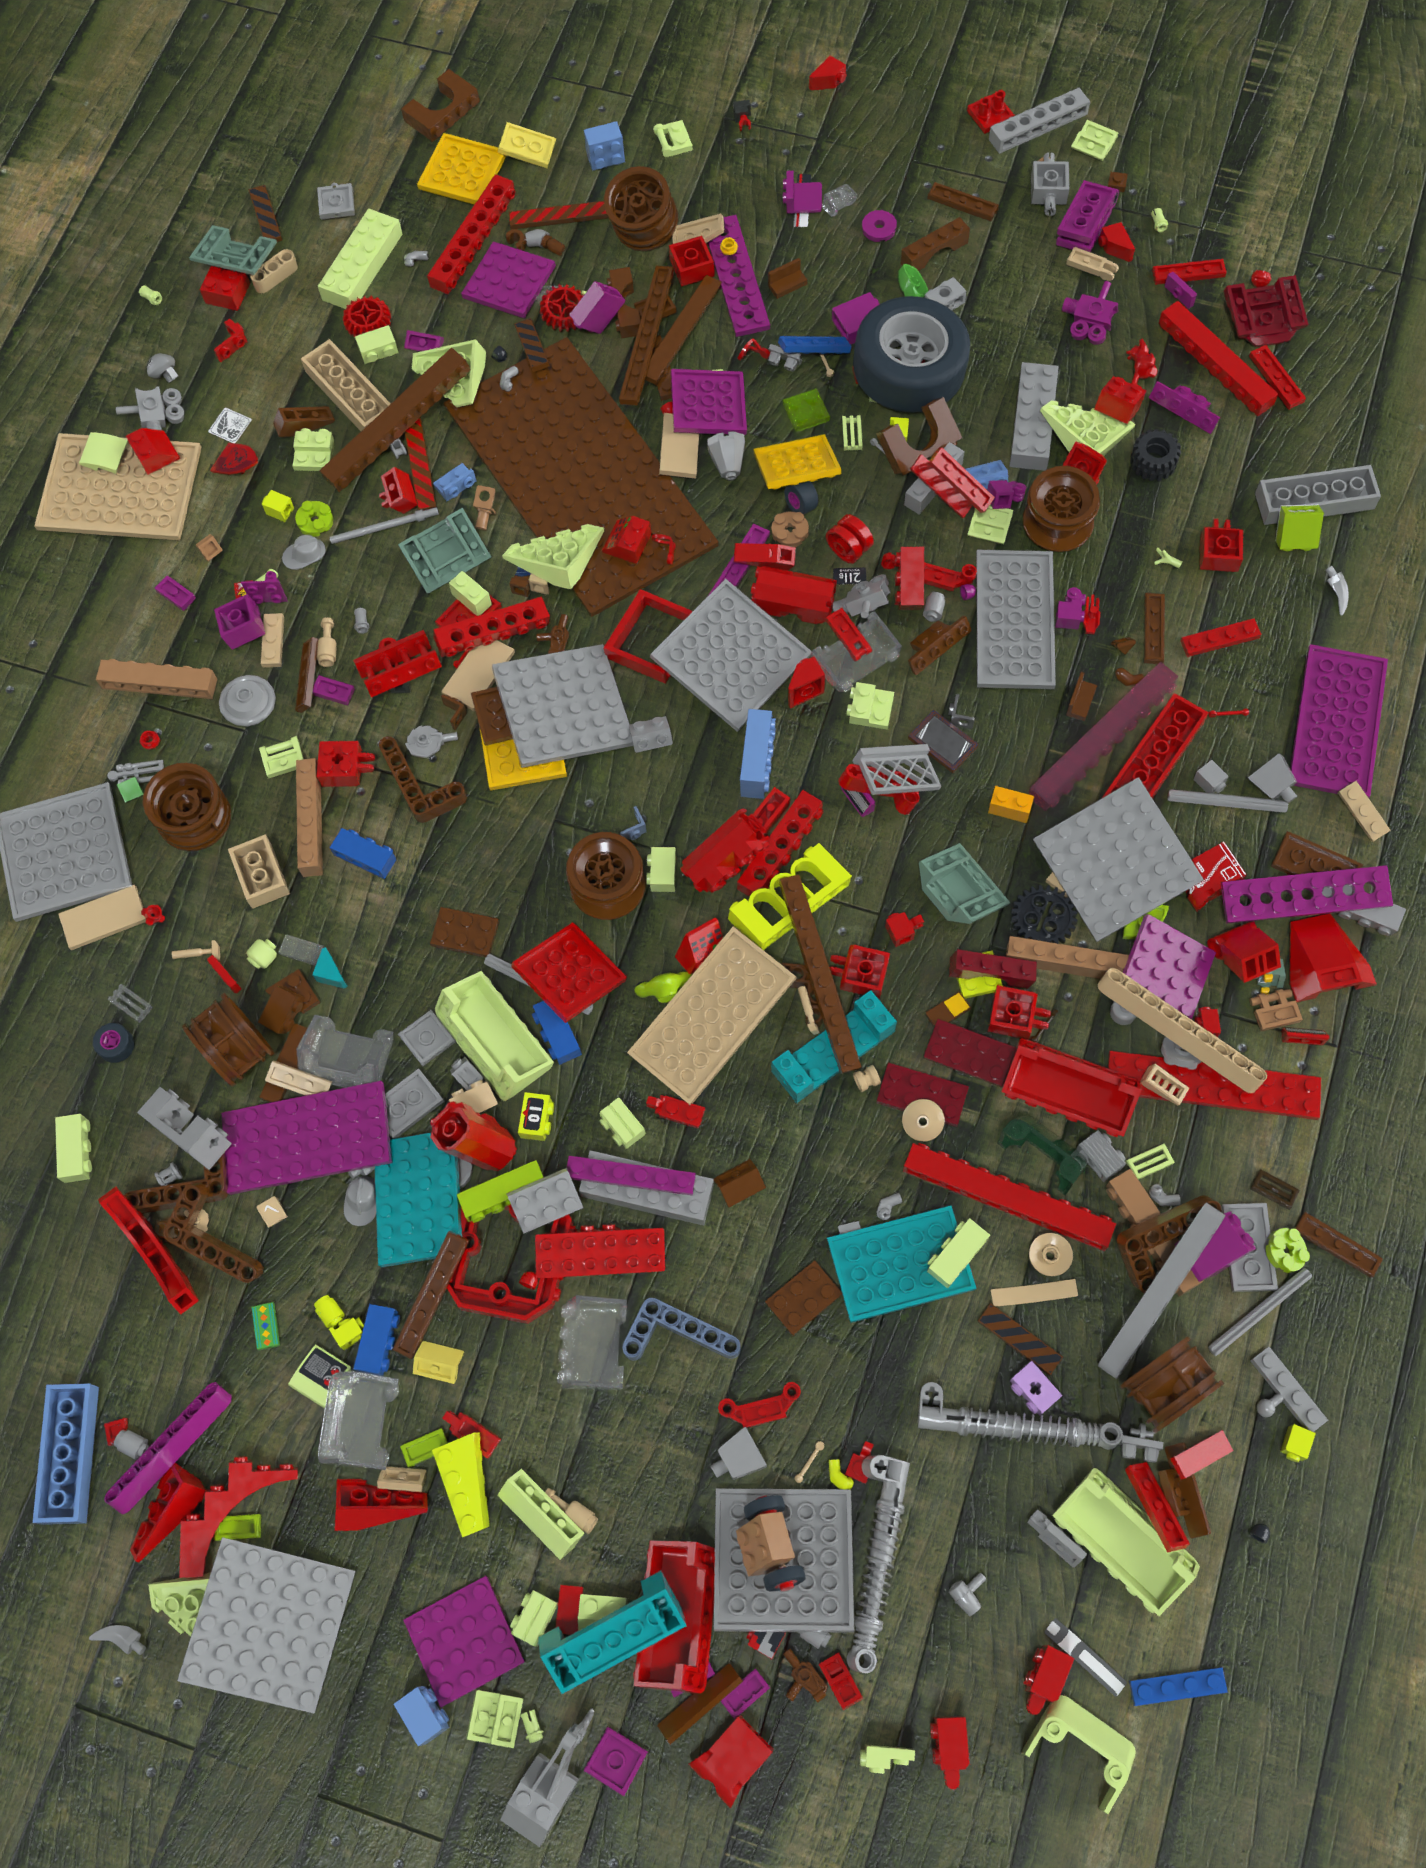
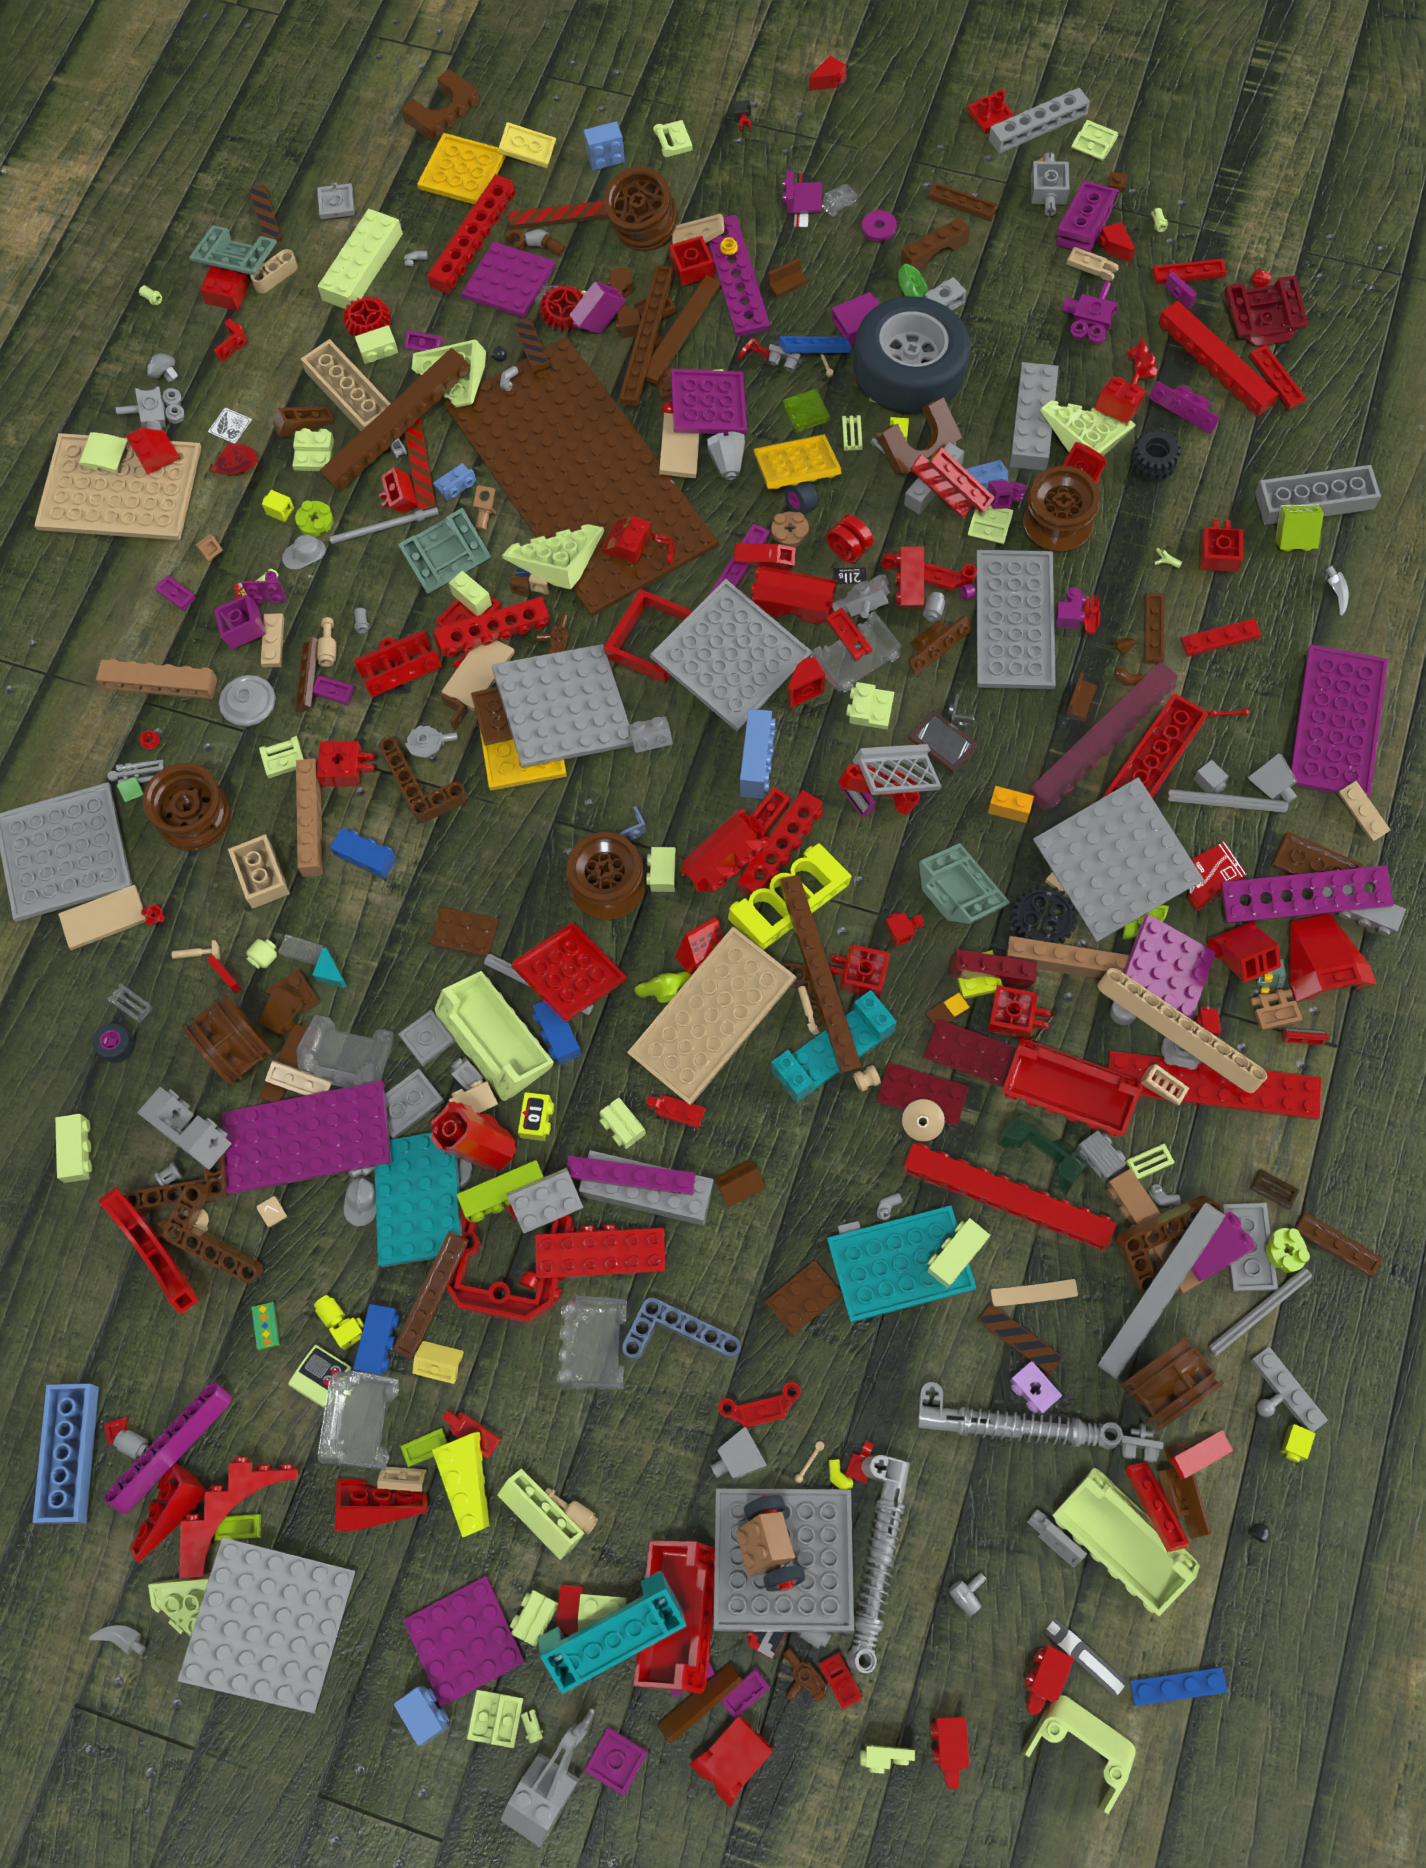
(1052, 1244): tan dish -> none

